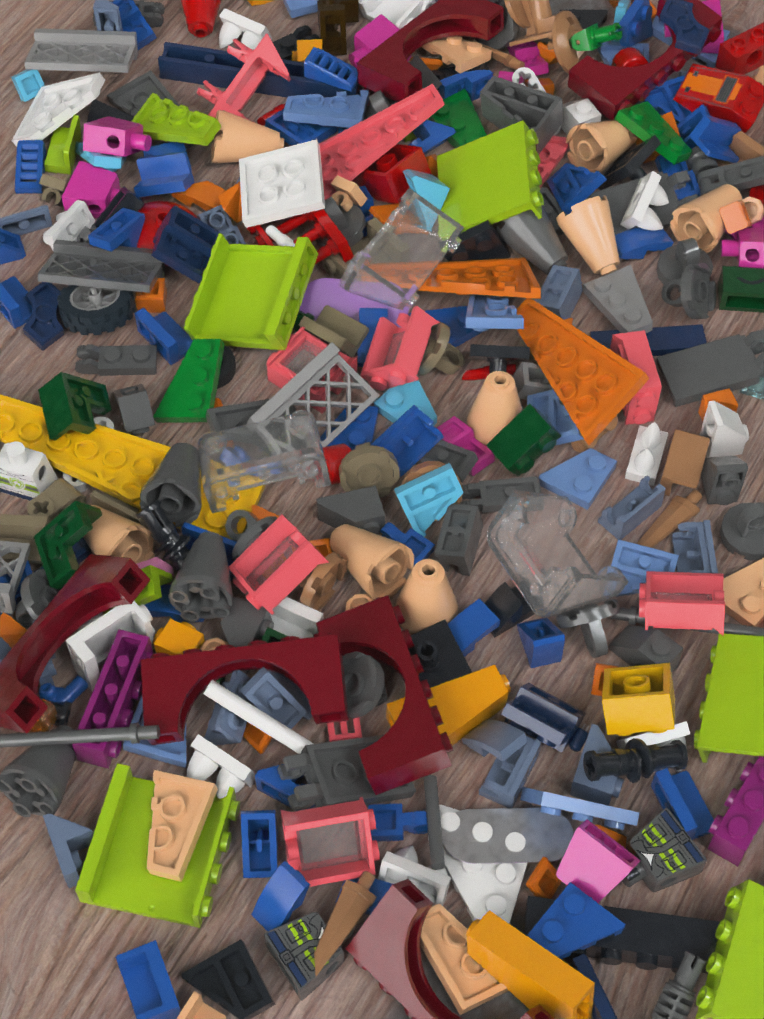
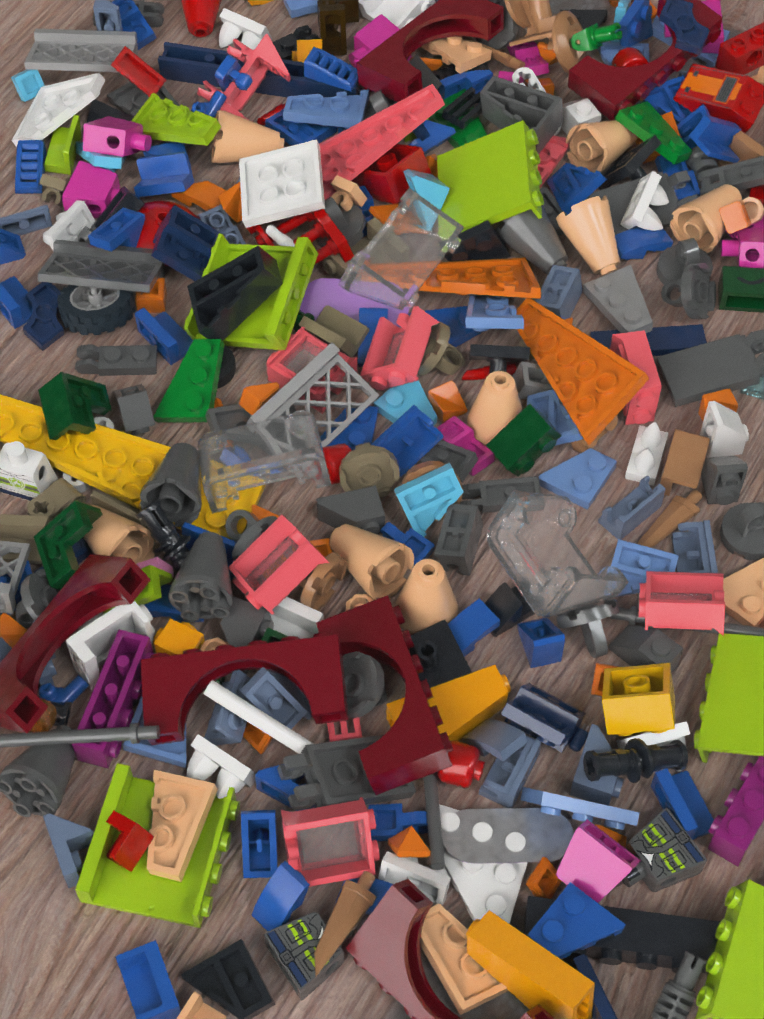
(130, 843): none -> red panel
(138, 72): none -> red tile
(210, 108): none -> blue arm
(229, 72): none -> blue piece
(233, 292): none -> black wedge
(257, 395): none -> orange slope
(408, 844): none -> orange slope
(447, 401): none -> orange slope
(461, 107): none -> black tile
(465, 765): none -> red head

